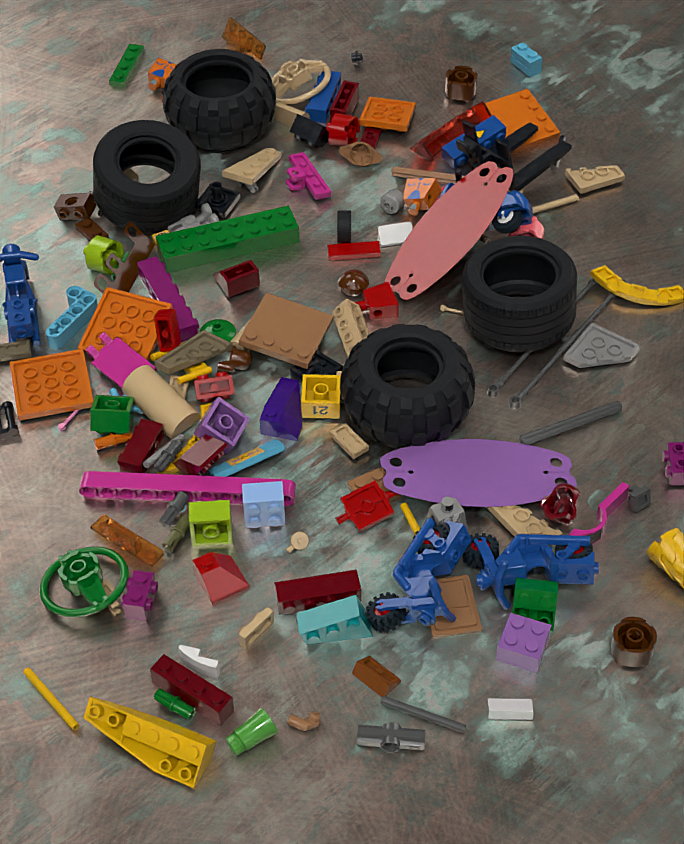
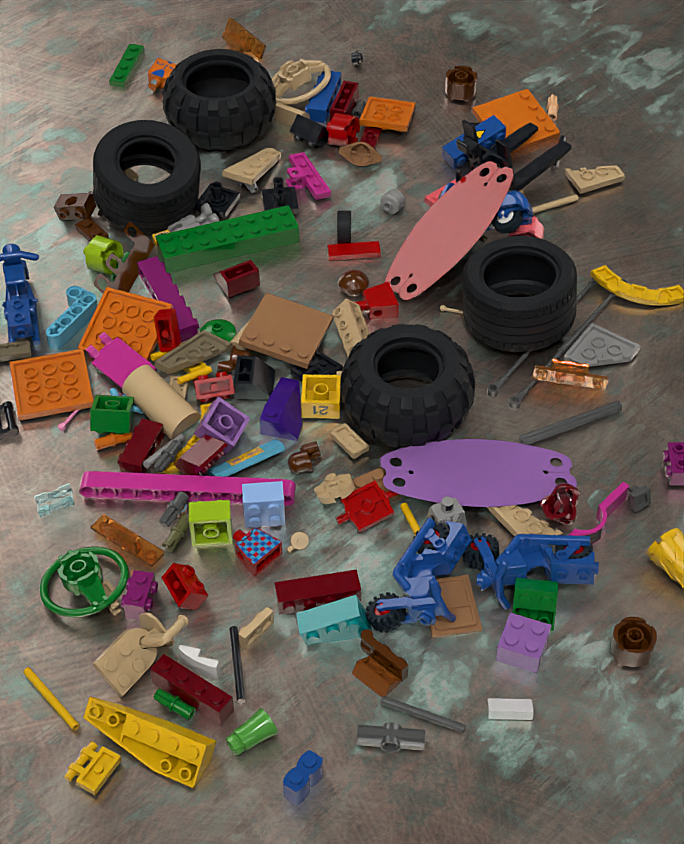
(53, 497): none -> clear light blue piece
(97, 771): none -> yellow plate
(127, 660): none -> tan plate
(184, 586): none -> red brick
(218, 576): red slope -> none
(237, 665): none -> black bar
(253, 378): none -> black slope
(256, 549): none -> torso
(280, 196): none -> black plate
(301, 461): none -> reddish brown piece
(303, 777): none -> blue brick
(307, 723): medium nougat arm -> none
(334, 487): none -> tan plate
(358, 109): none -> dark grey pin
(383, 655): none -> reddish brown plate
(394, 233): white slope -> none
(414, 173): medium nougat axle -> none
(420, 194): orange torso -> none
(433, 142): clear red windscreen -> none
(526, 59): medium azure brick -> none
(552, 107): none -> light nougat axle
(569, 373): none -> clear orange bracket

